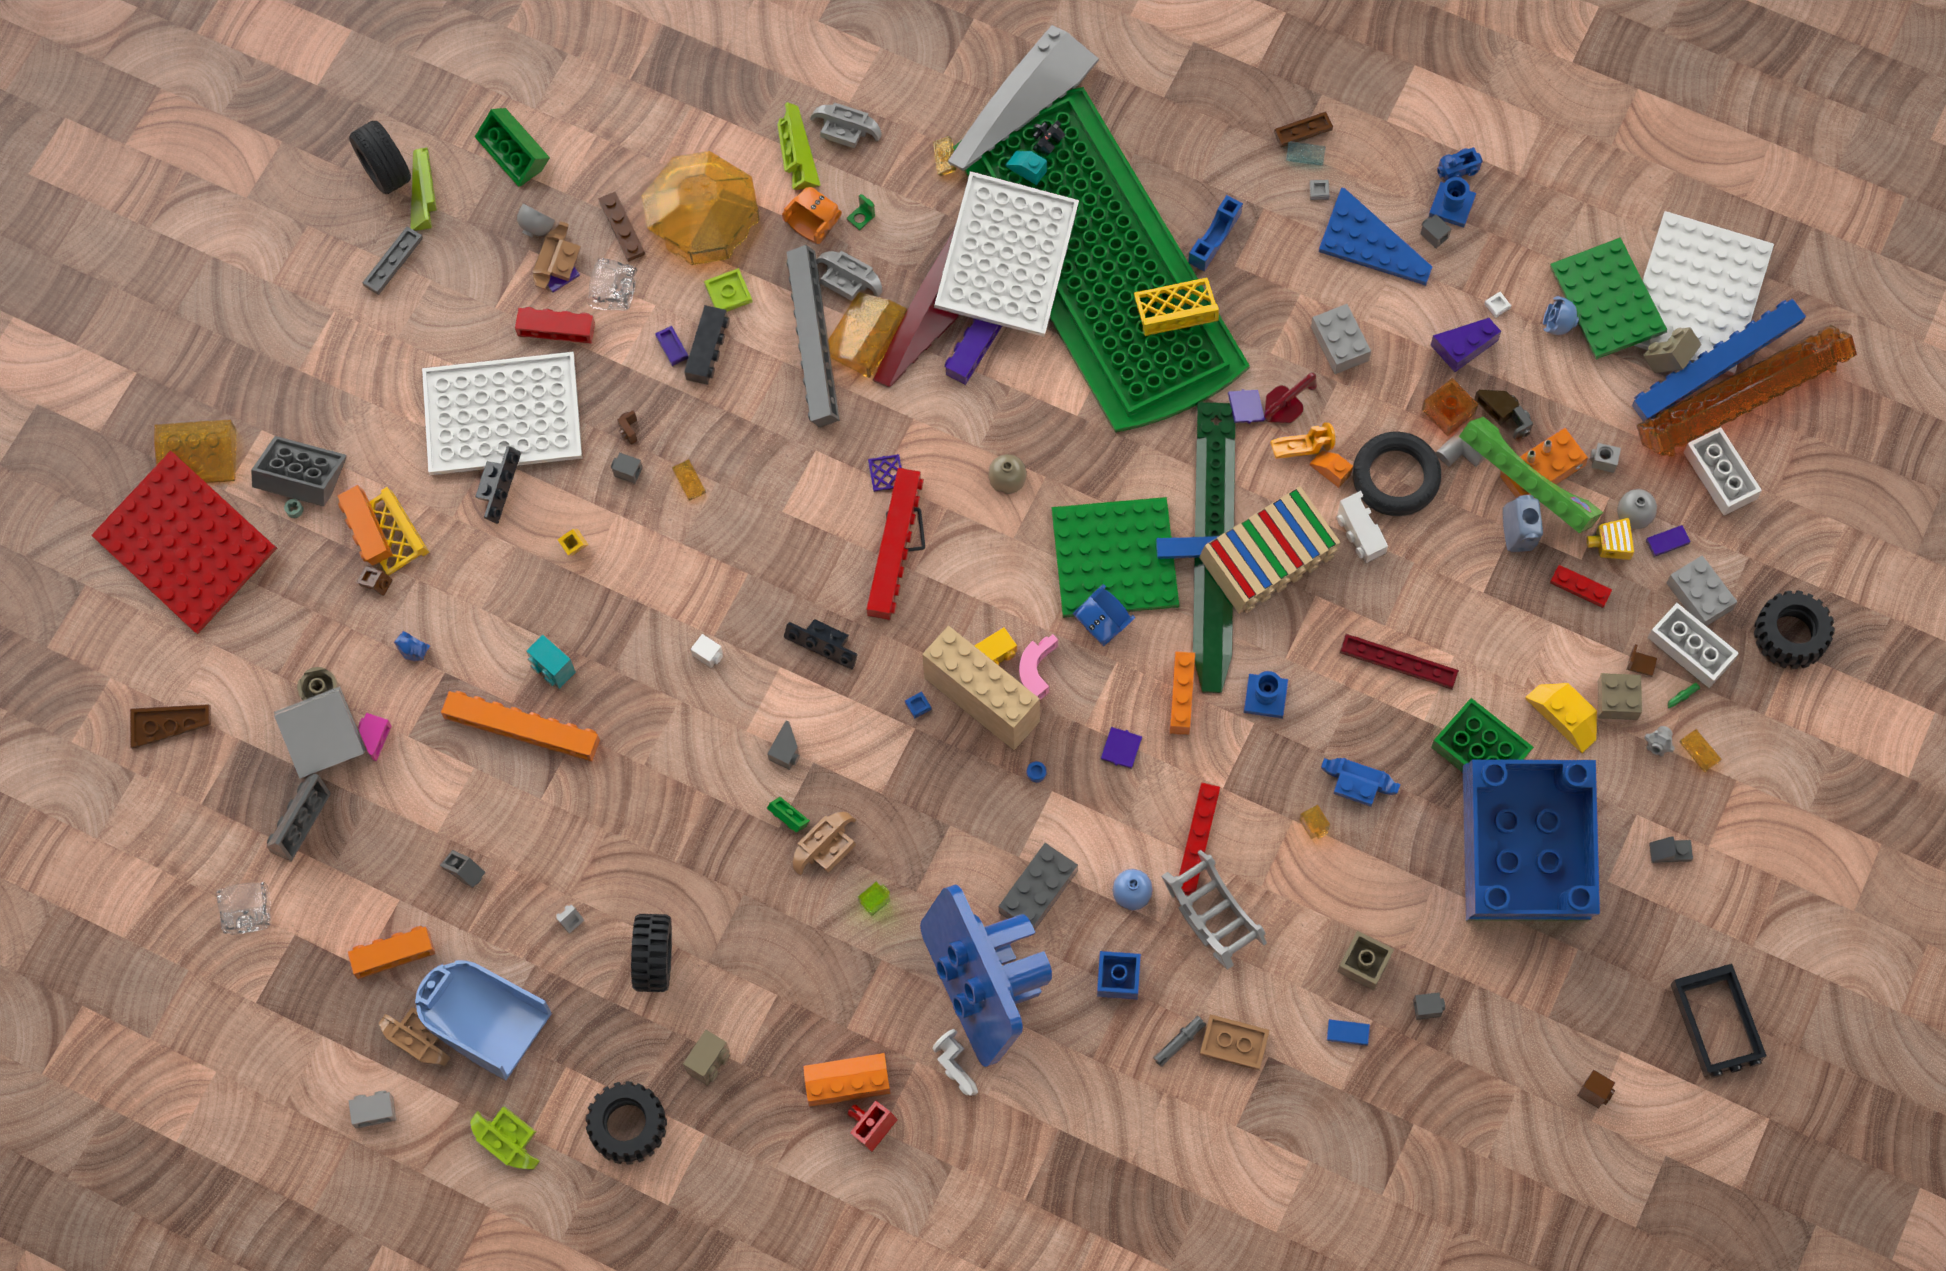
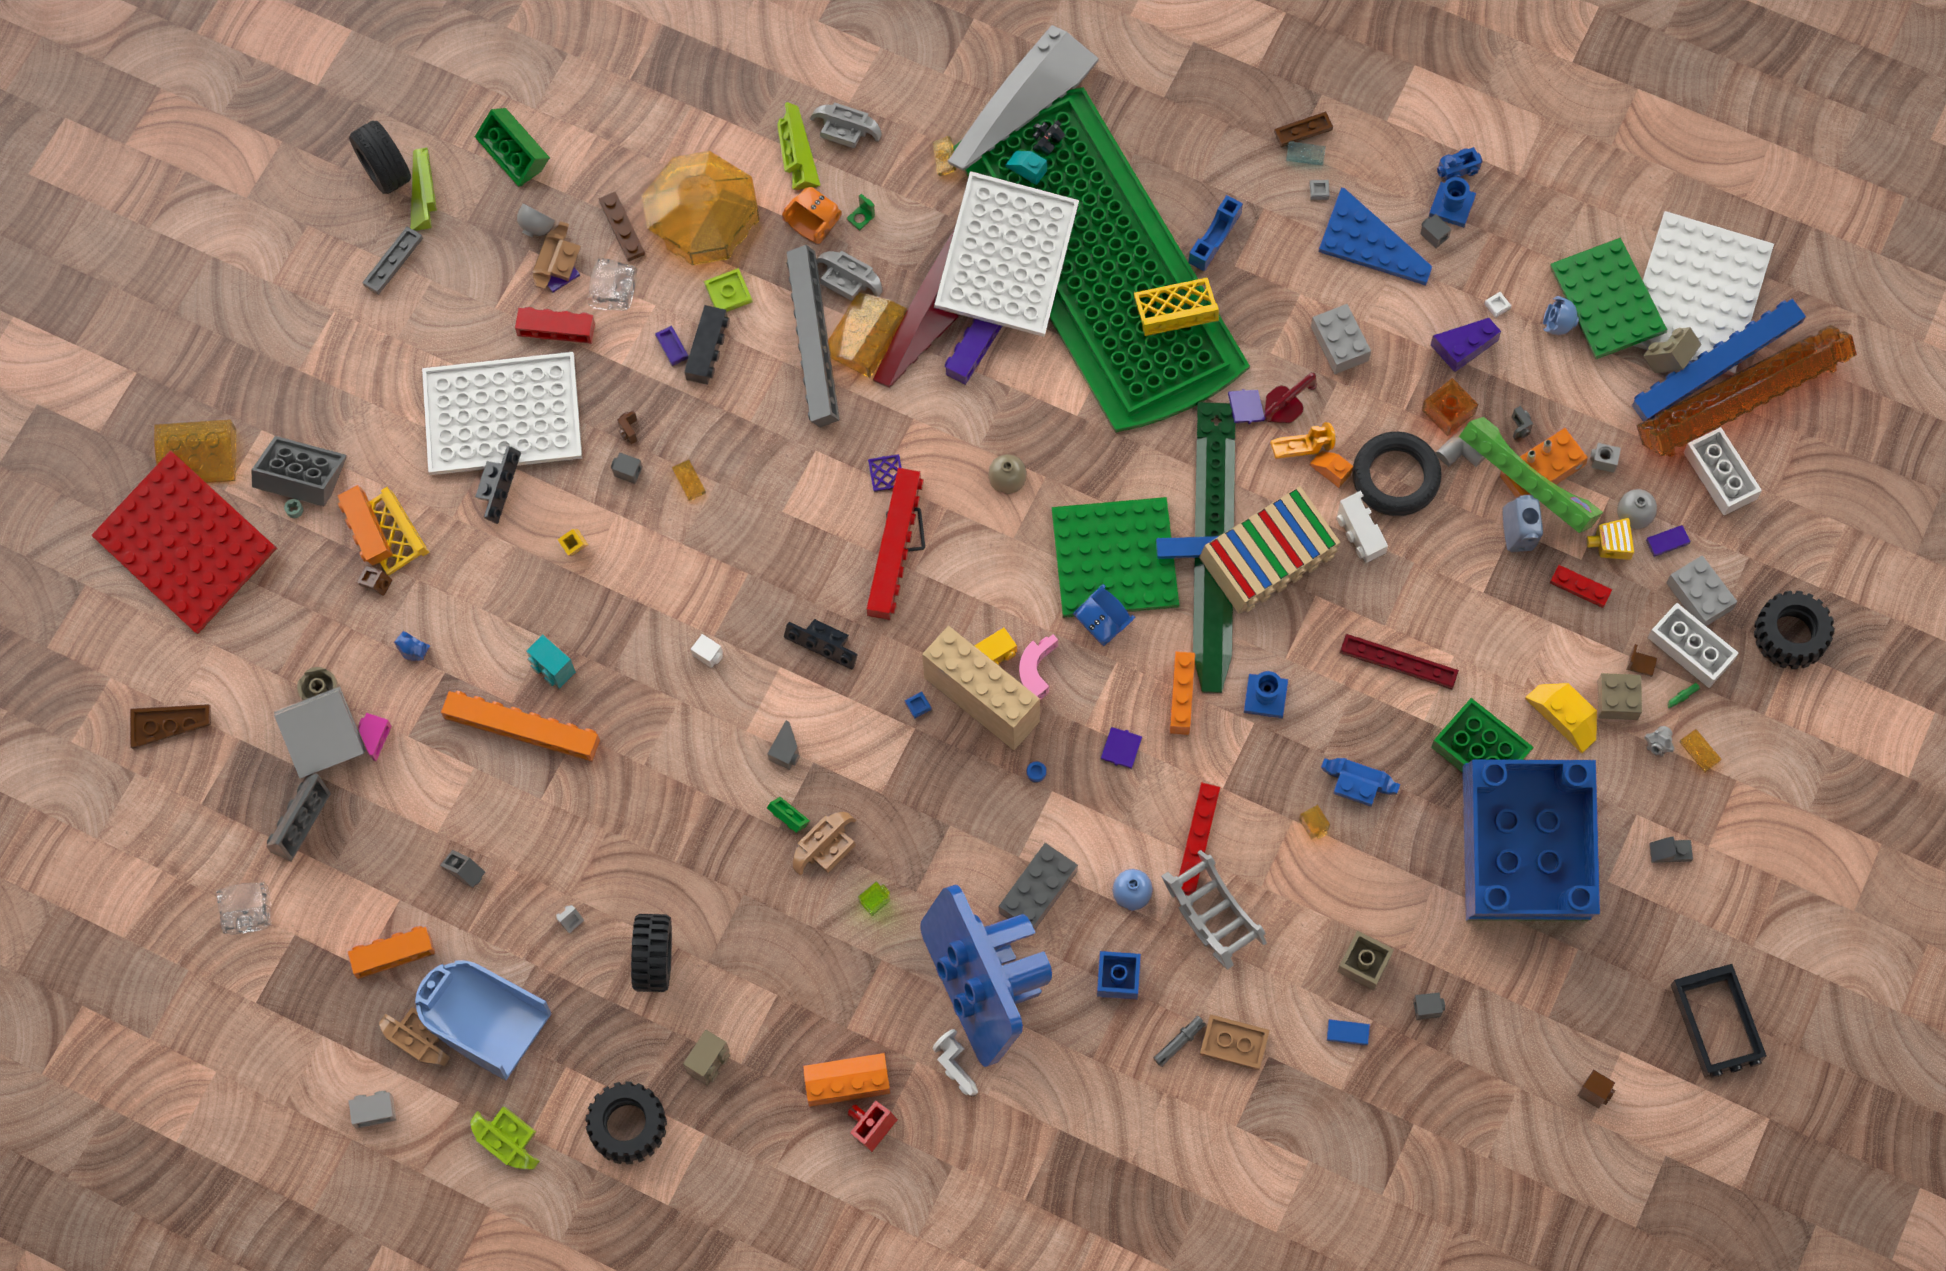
(1497, 404): dark brown slope -> none

